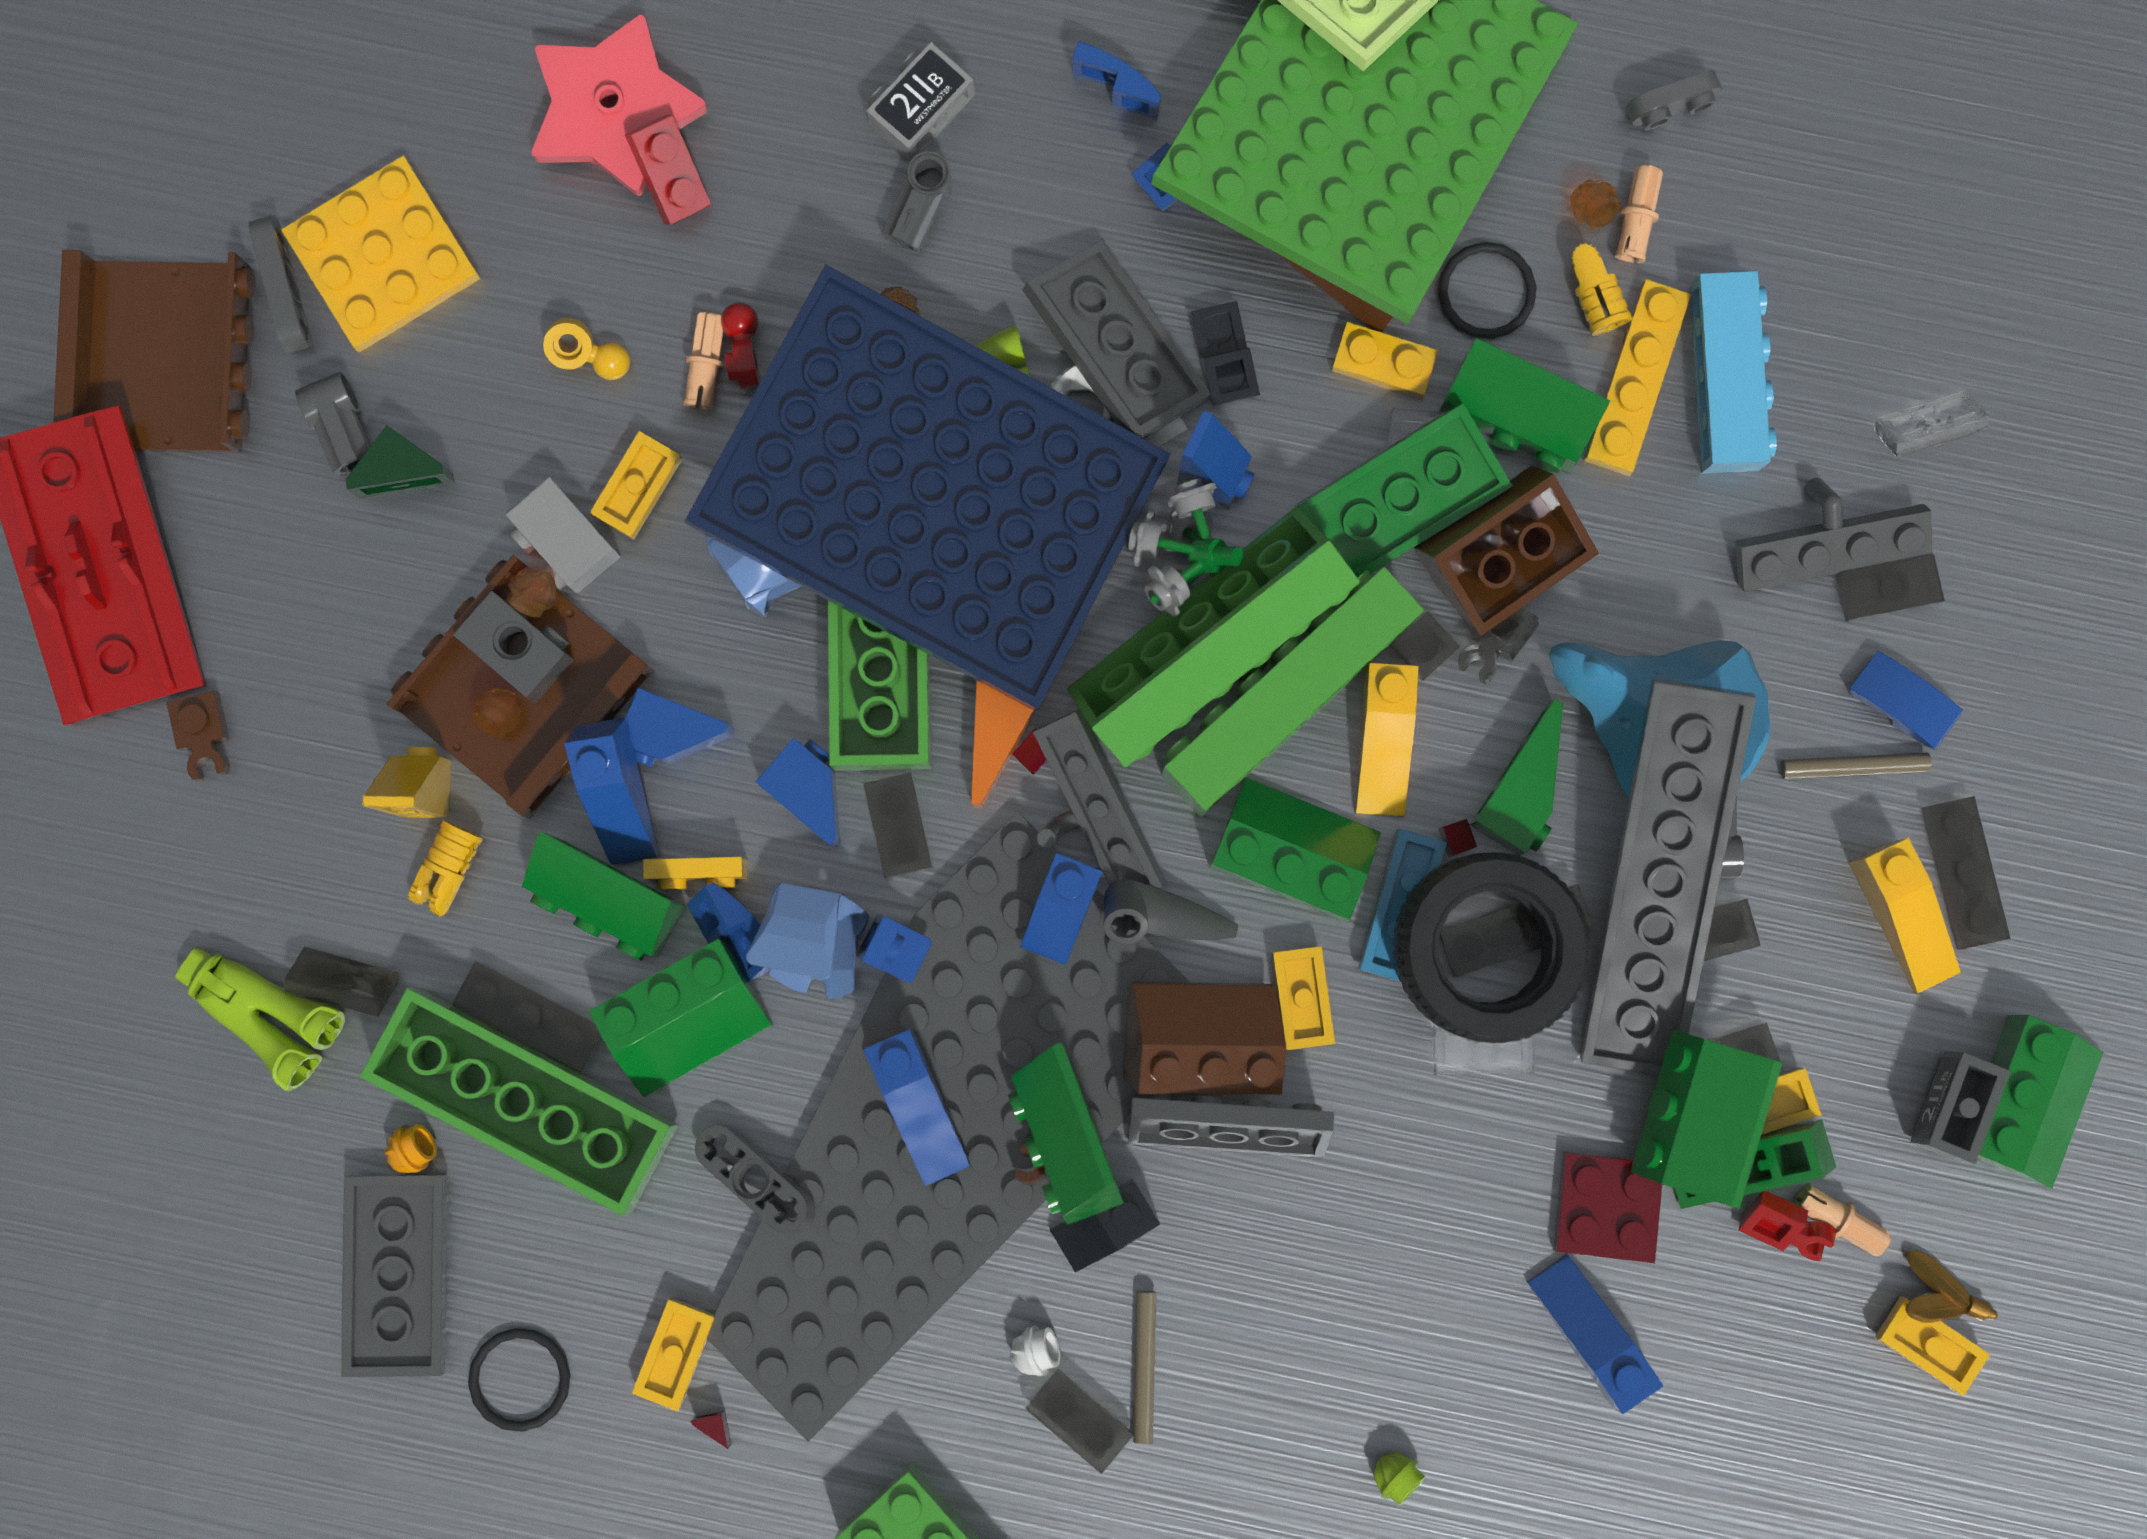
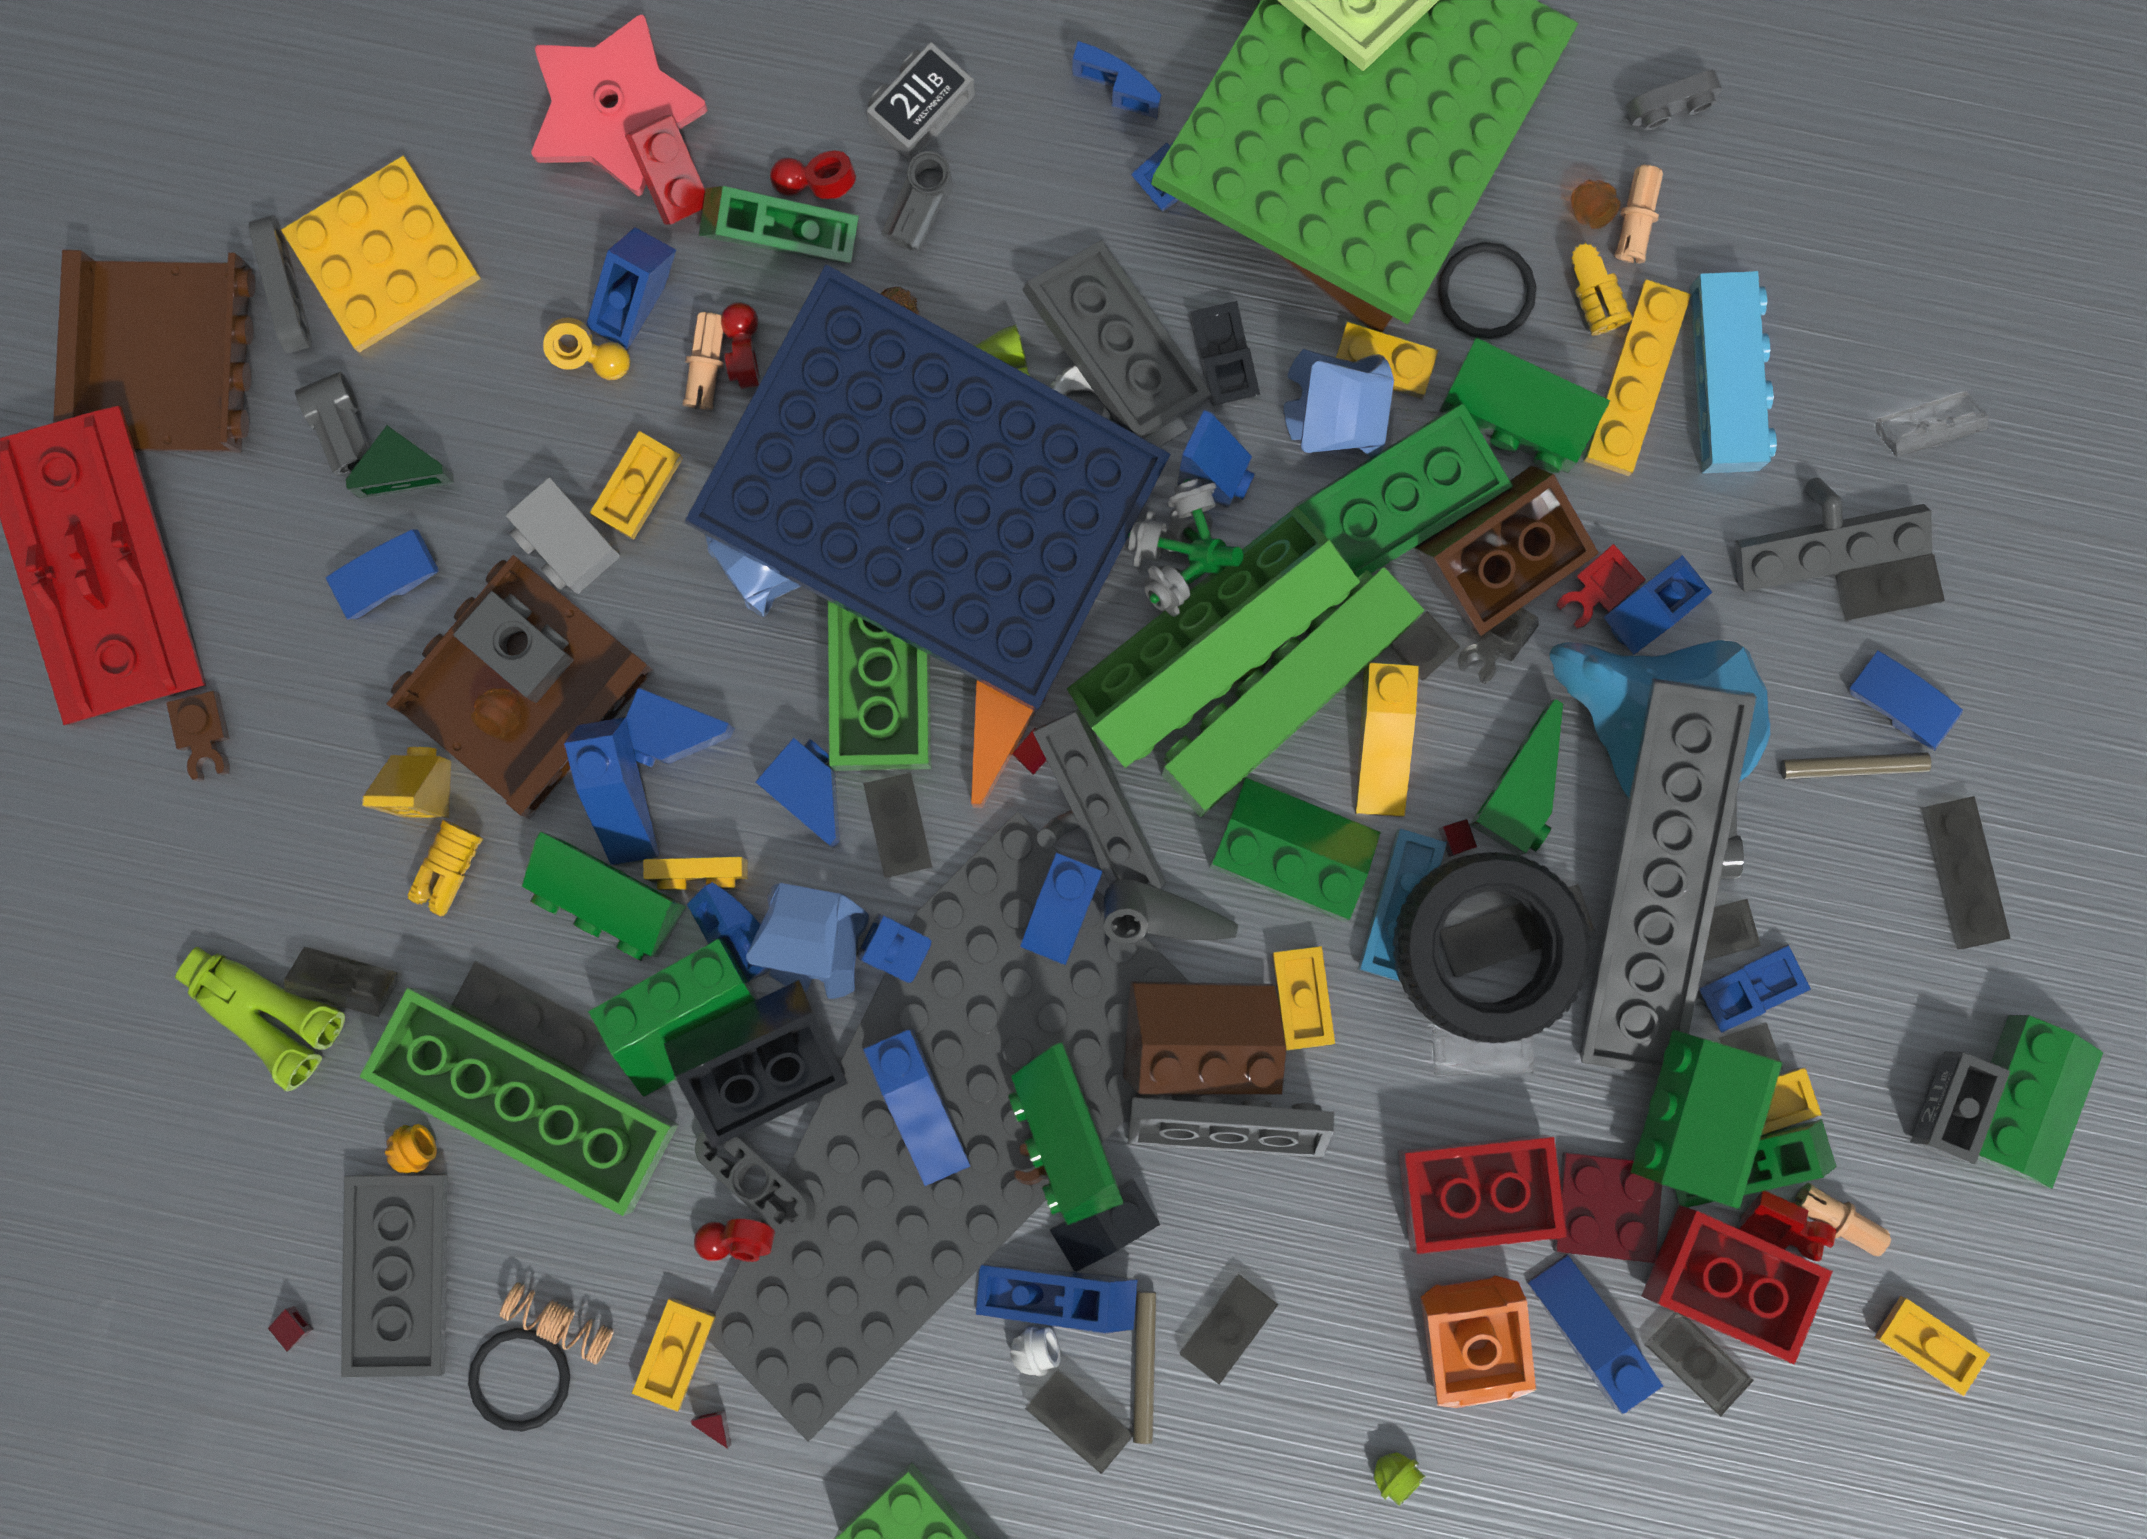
(290, 1328): none -> dark red piece
(381, 573): none -> blue slope
(532, 591): clear orange plate -> none
(555, 1323): none -> light nougat piece
(629, 286): none -> blue slope
(740, 1237): none -> red plate
(754, 1064): none -> black slope
(777, 224): none -> green slope
(827, 174): none -> red plate
(1057, 1298): none -> blue slope
(1228, 1328): none -> clear smoke plate
(1340, 403): none -> medium blue piece
(1478, 1342): none -> orange slope
(1482, 1194): none -> red brick
(1606, 582): none -> red plate
(1657, 605): none -> blue slope
(1698, 1363): none -> clear smoke plate
(1737, 1284): none -> red brick
(1754, 988): none -> blue slope
(1907, 912): yellow slope -> none
(1950, 1297): pearl gold piece -> none

